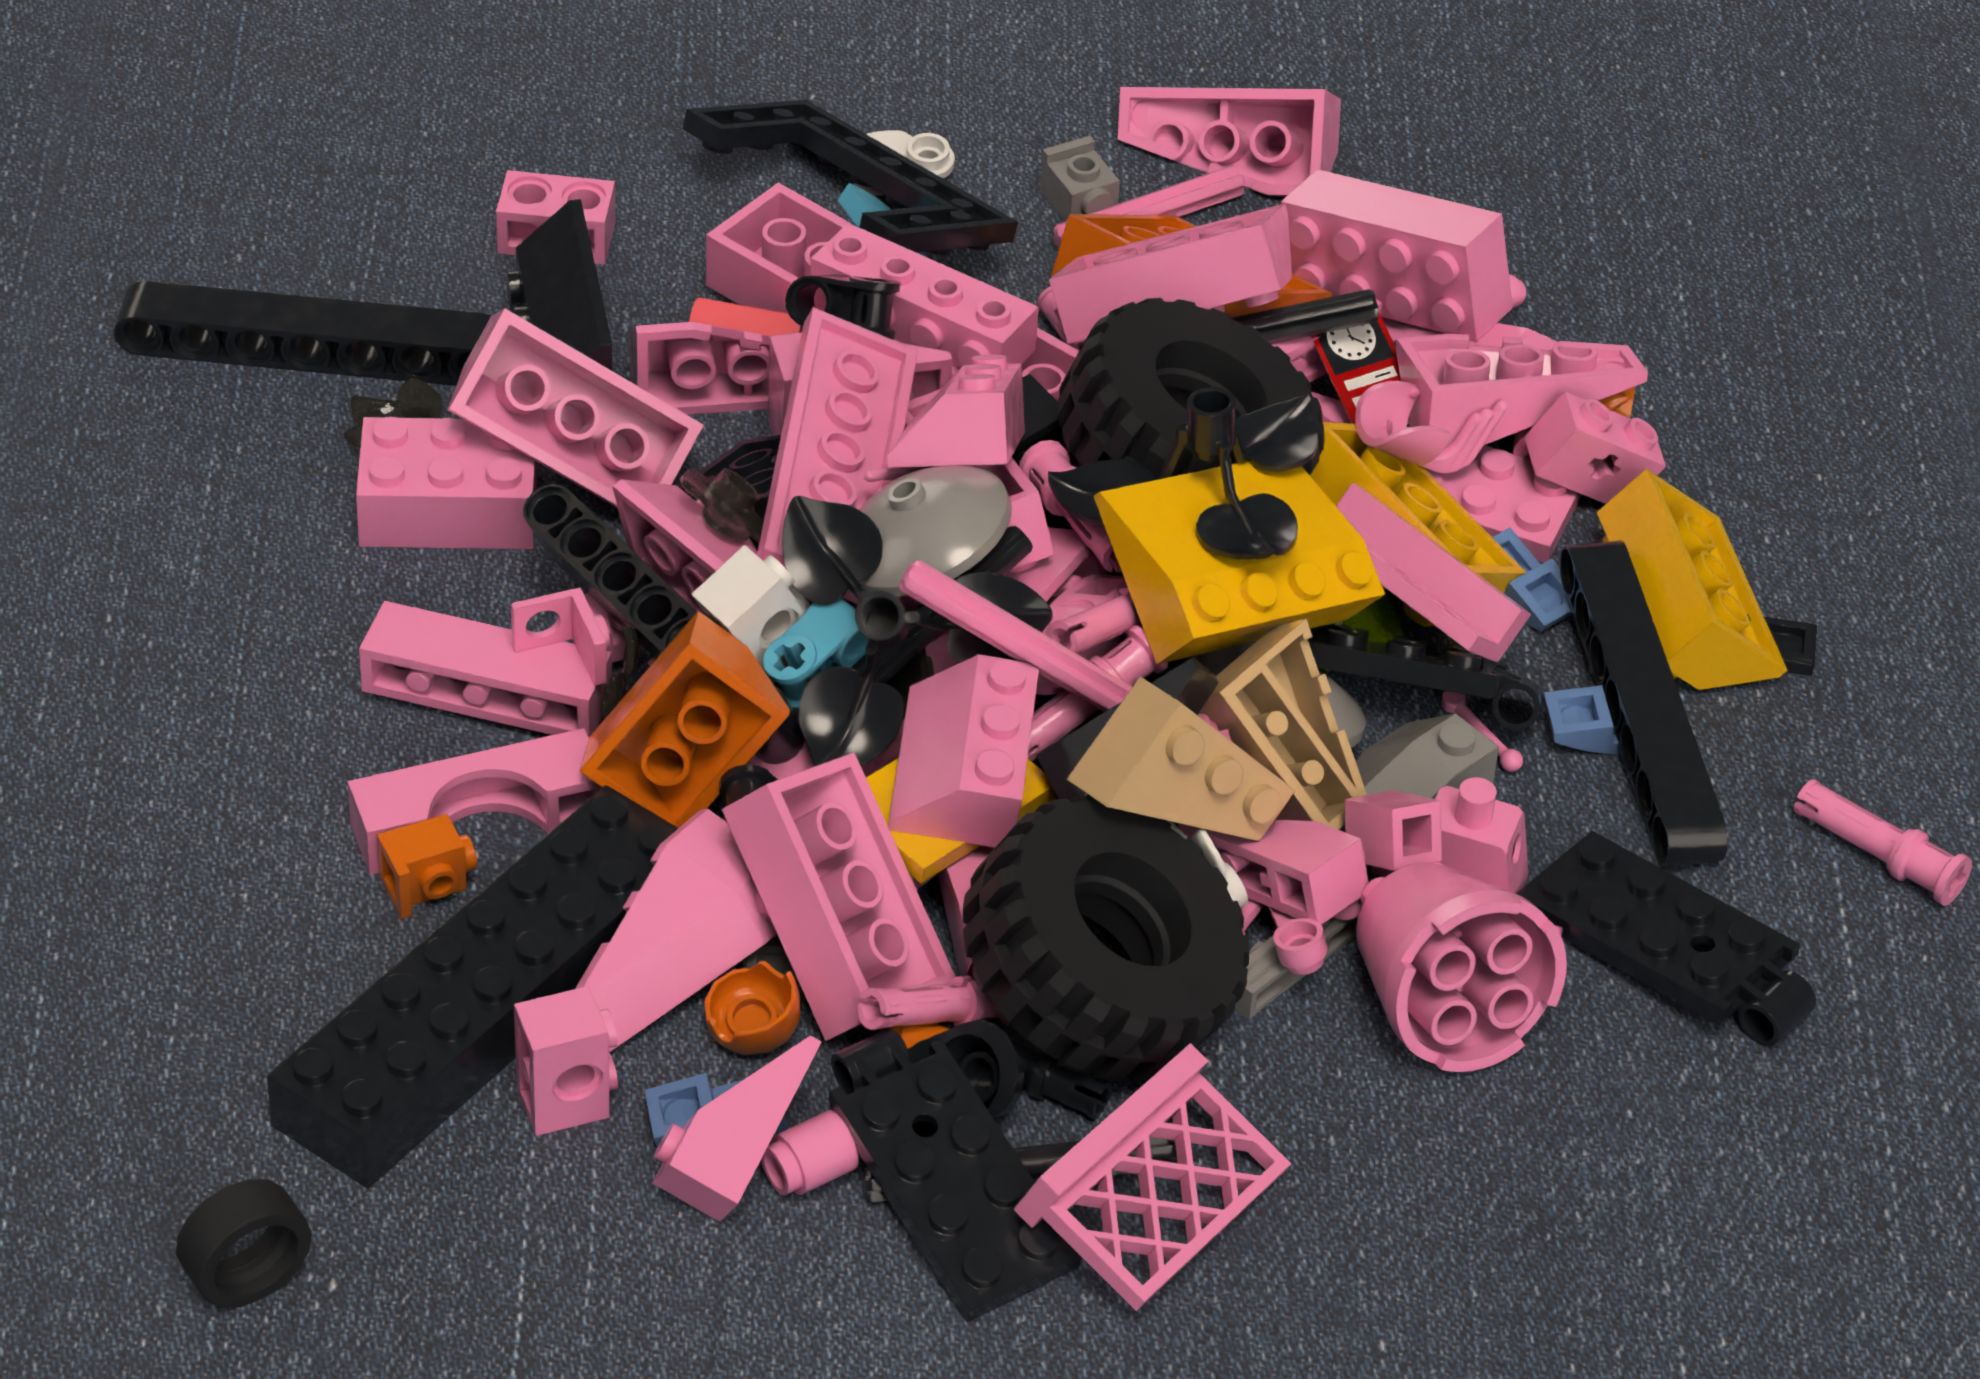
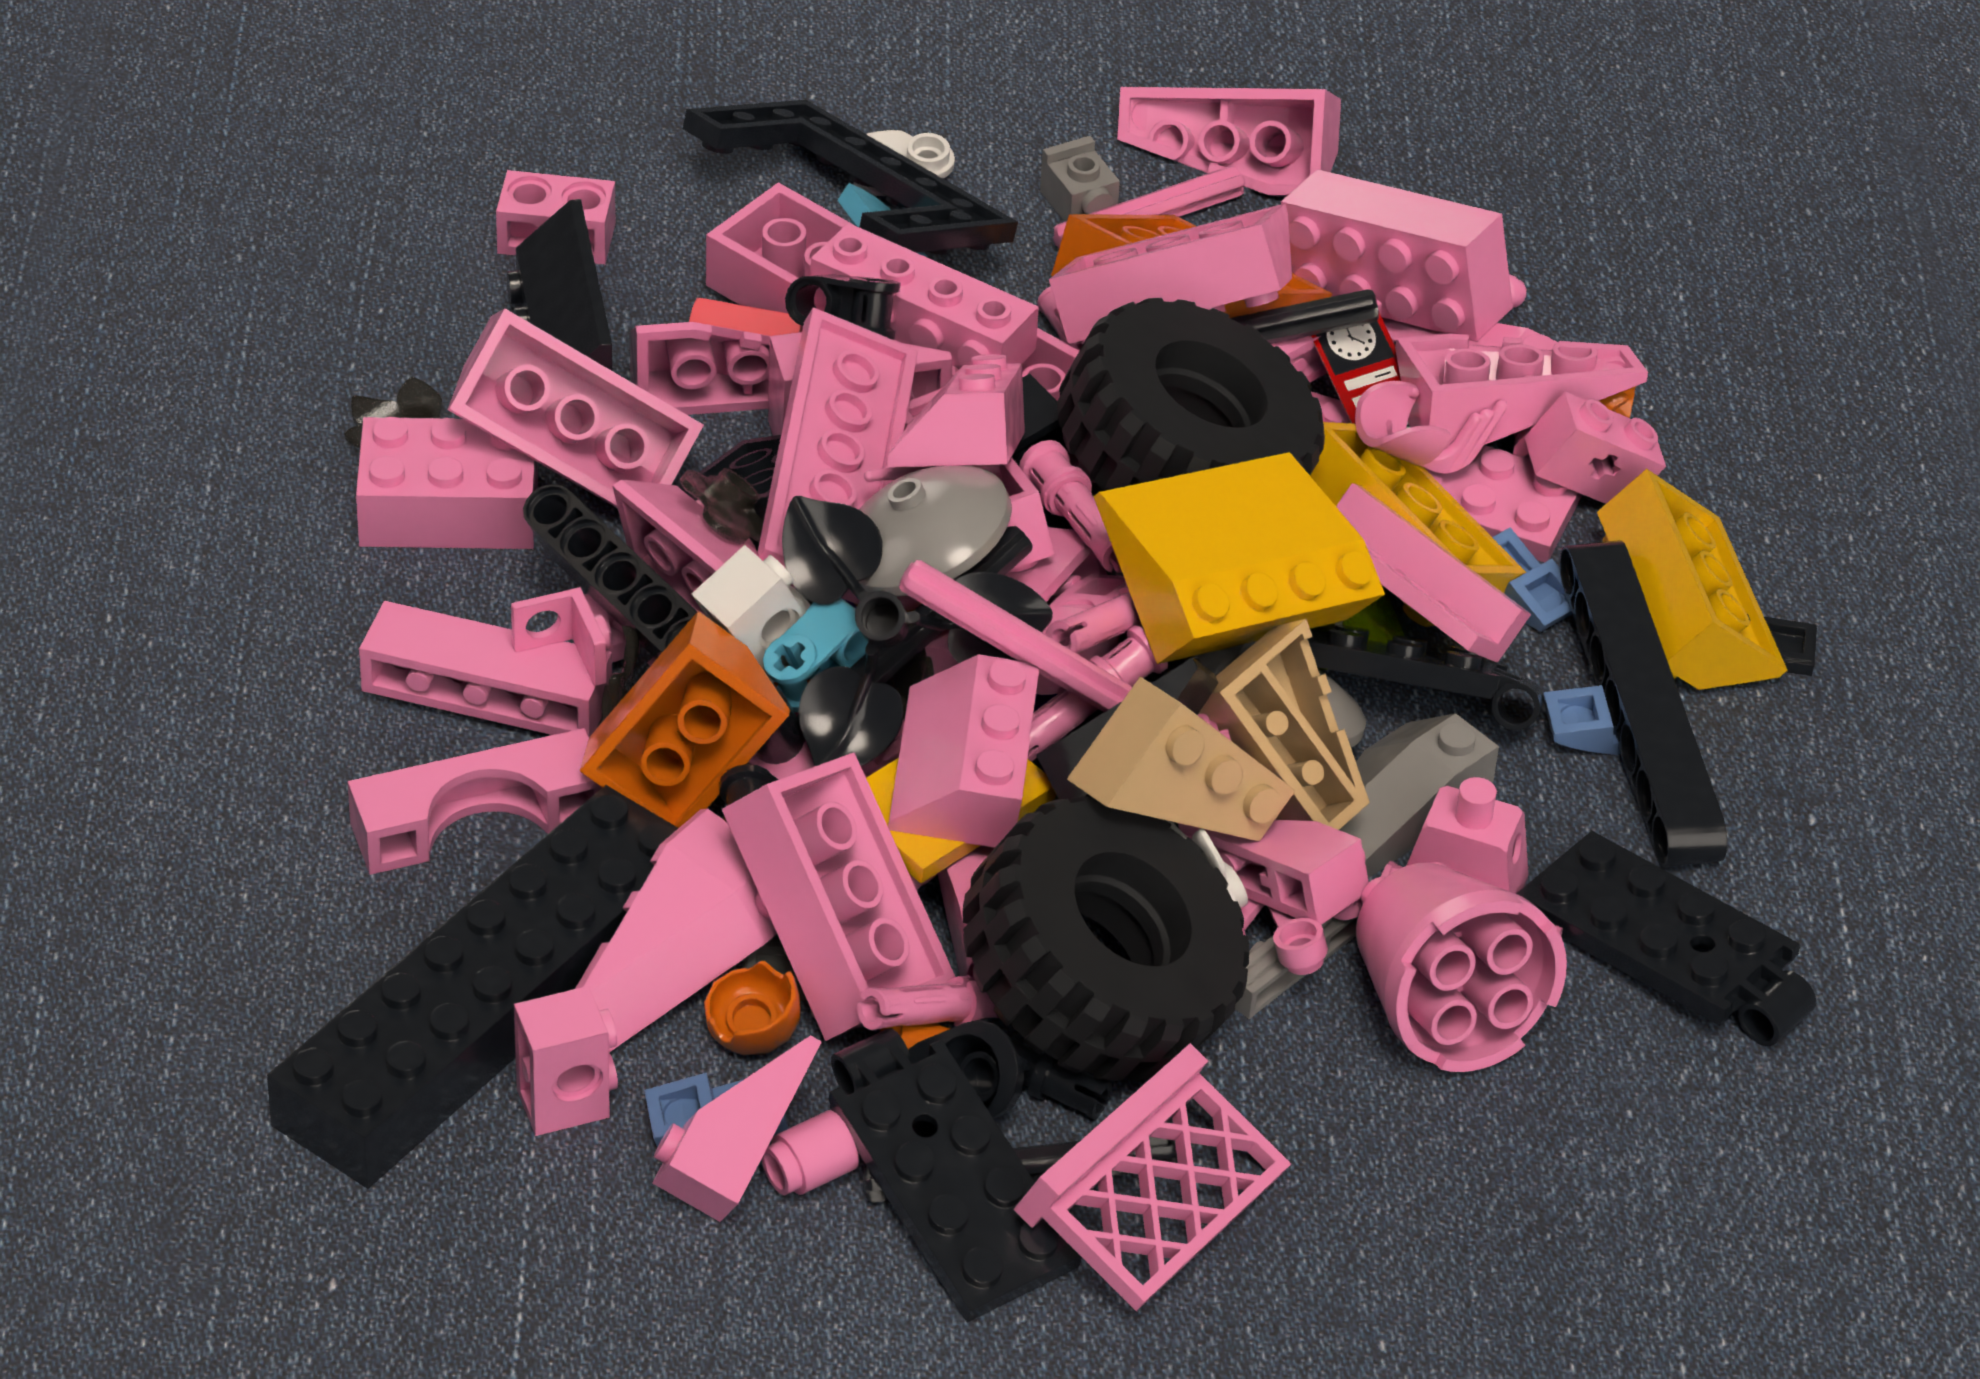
(227, 1218): black tyre -> none
(297, 332): black beam -> none
(424, 862): orange brick -> none
(1270, 438): black plant -> none
(1395, 829): bright pink brick -> none
(1452, 702): bright pink hinge -> none
(1906, 852): bright pink pin -> none

